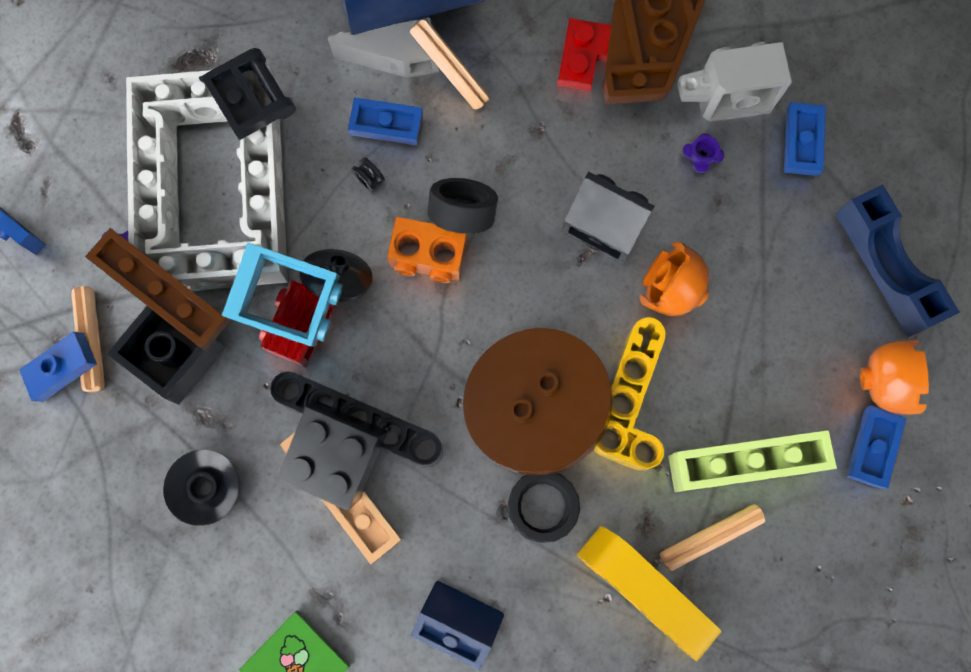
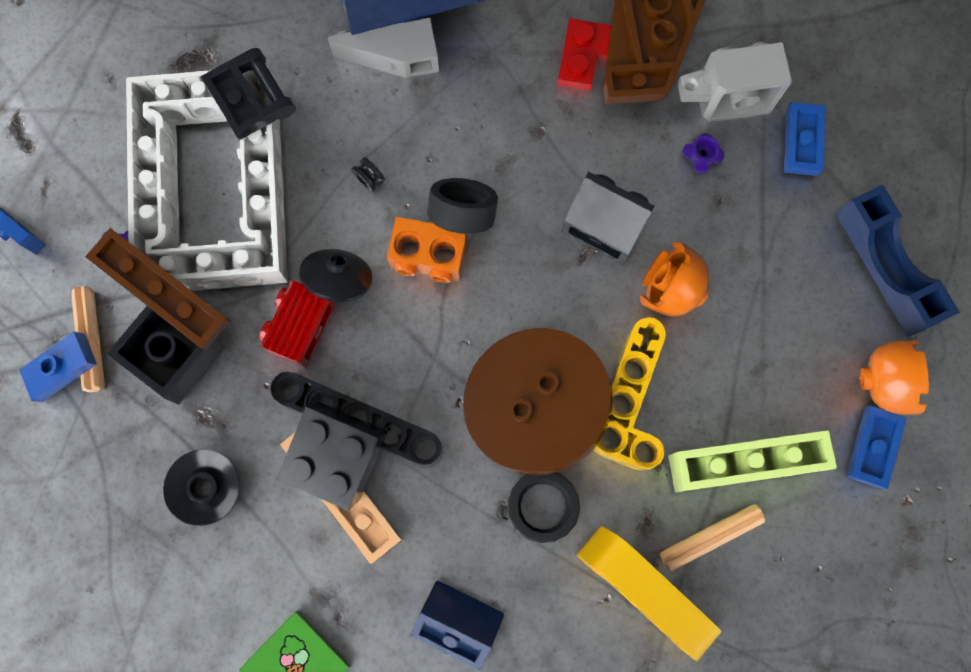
(246, 282): medium azure window -> none
(385, 121): blue plate -> none
(449, 63): light nougat axle -> none

